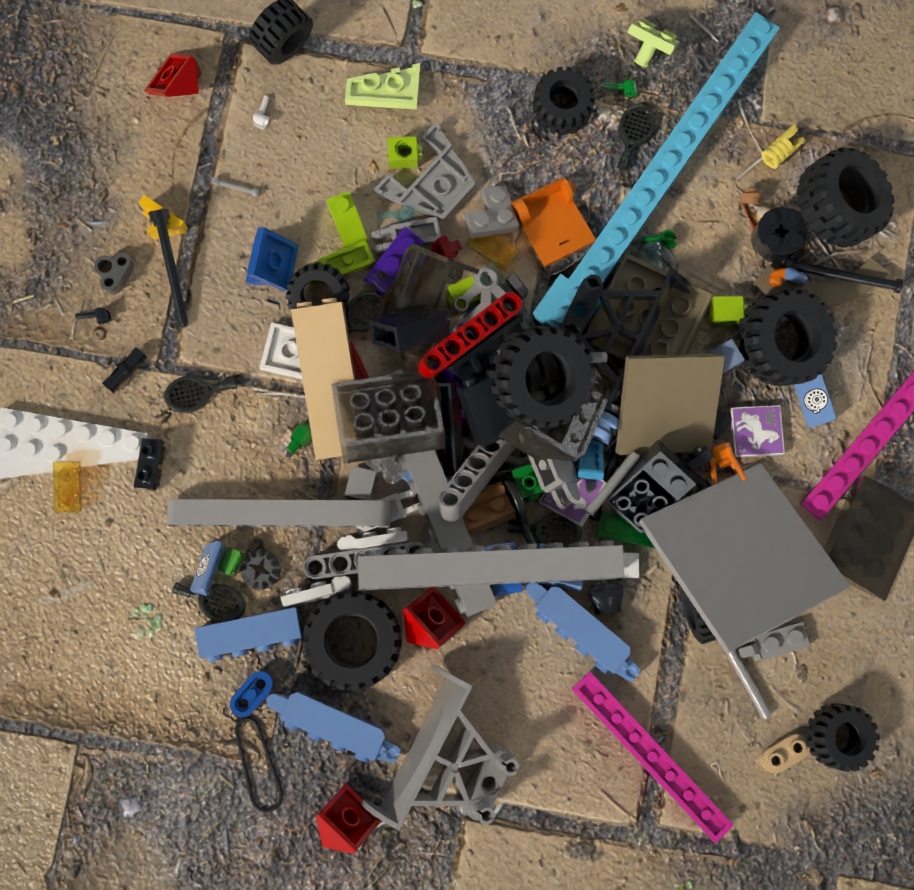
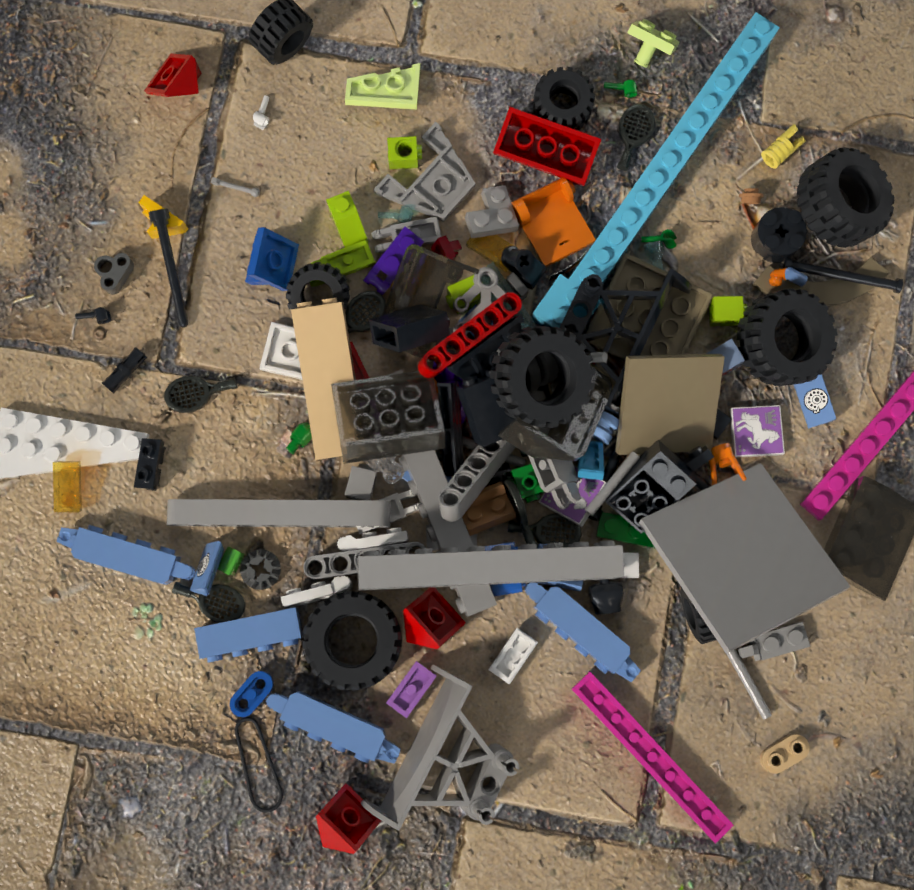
(125, 556): none -> medium blue hinge
(411, 689): none -> medium lavender plate
(513, 655): none -> white plate
(524, 265): none -> black piece
(547, 146): none -> red brick
(861, 737): black tyre -> none

